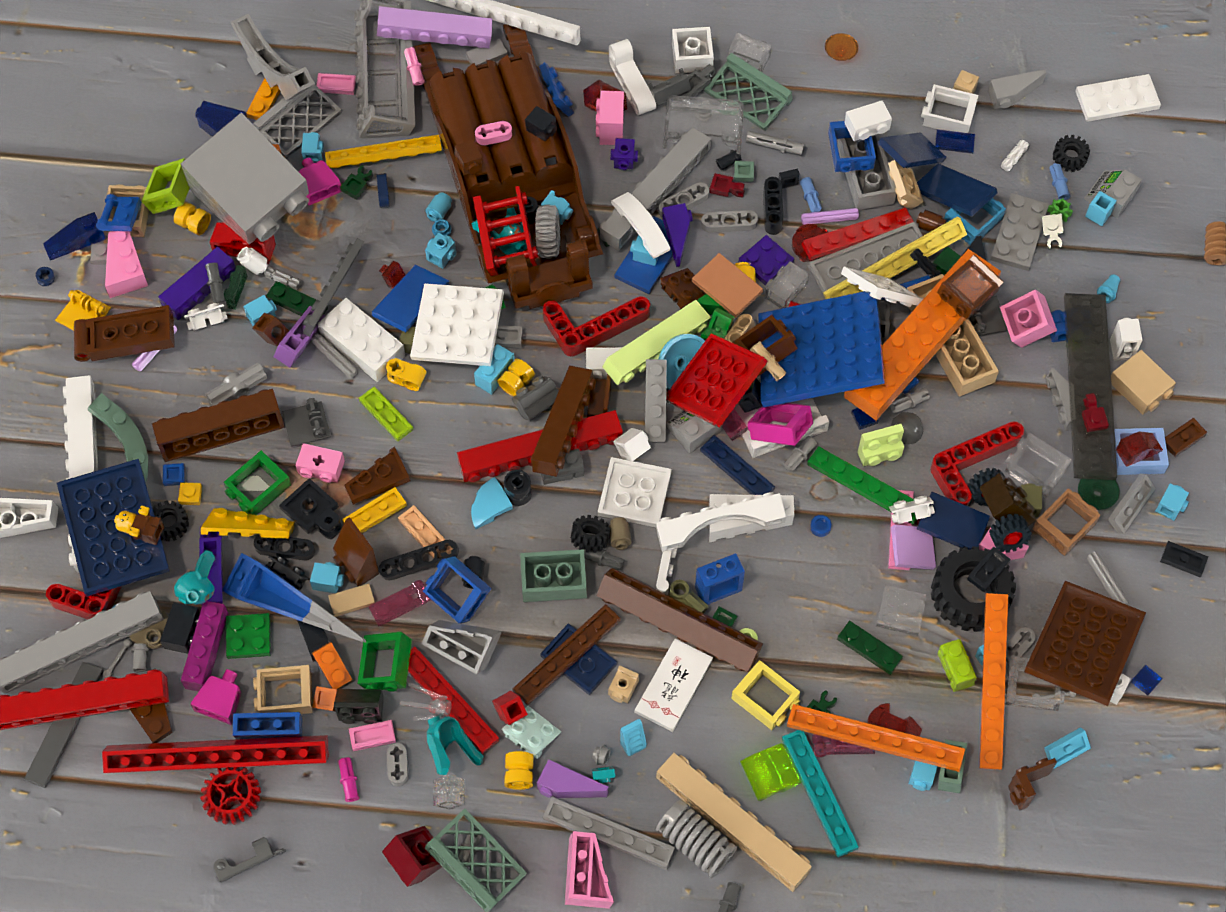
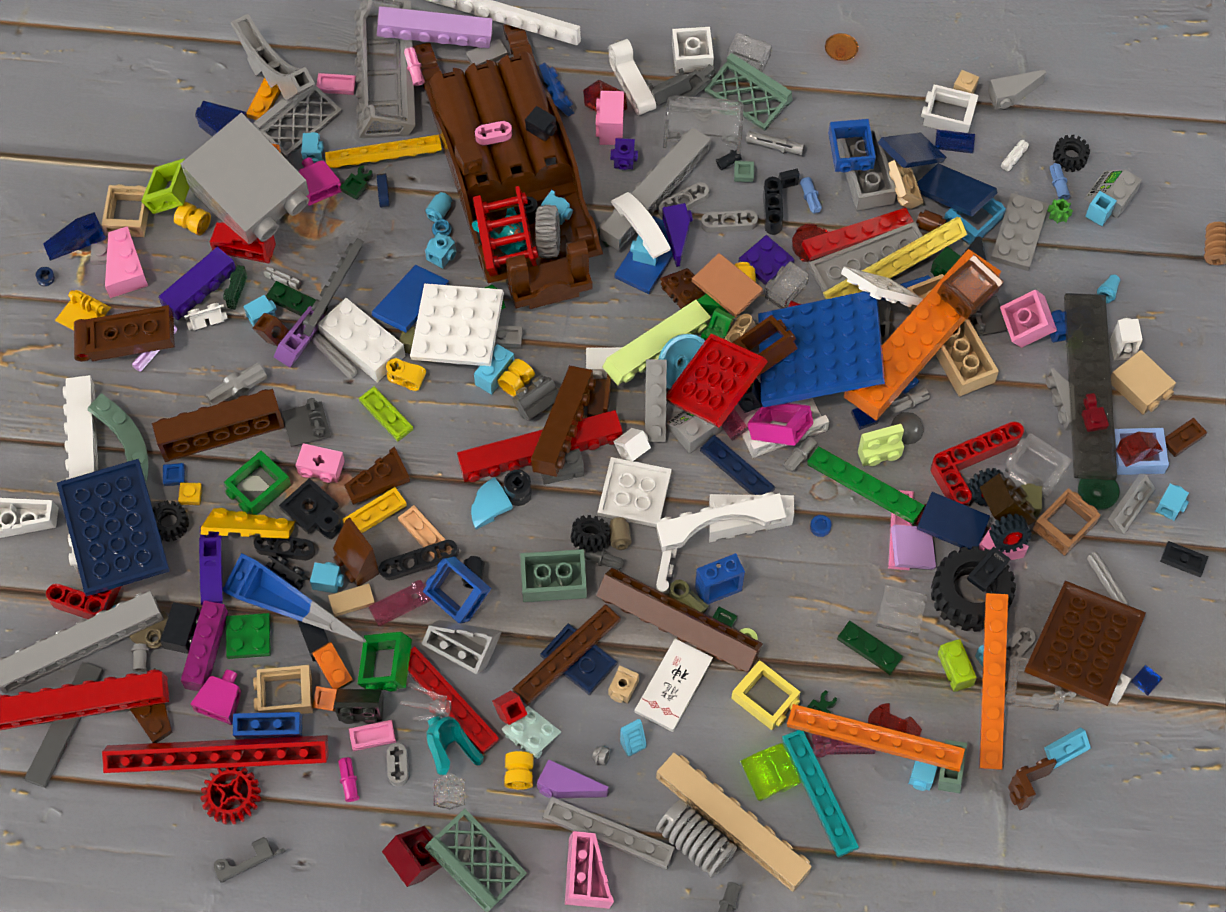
(108, 672): light grey hinge -> none
(124, 216): blue plate -> none
(140, 526): piece -> none
(194, 585): teal piece -> none
(215, 282): dark grey axle -> none
(252, 260): white brick -> none
(392, 274): clear red tile -> none
(594, 326): red beam -> none
(603, 774): teal plate -> none
(724, 185): dark red plate -> none
(772, 365): tan pin -> none
(830, 216): lavender axle -> none
(868, 120): white brick -> none
(919, 506): white hinge -> none
(925, 263): black axle -> none
(1053, 227): plate -> none
(1118, 97): white plate -> none

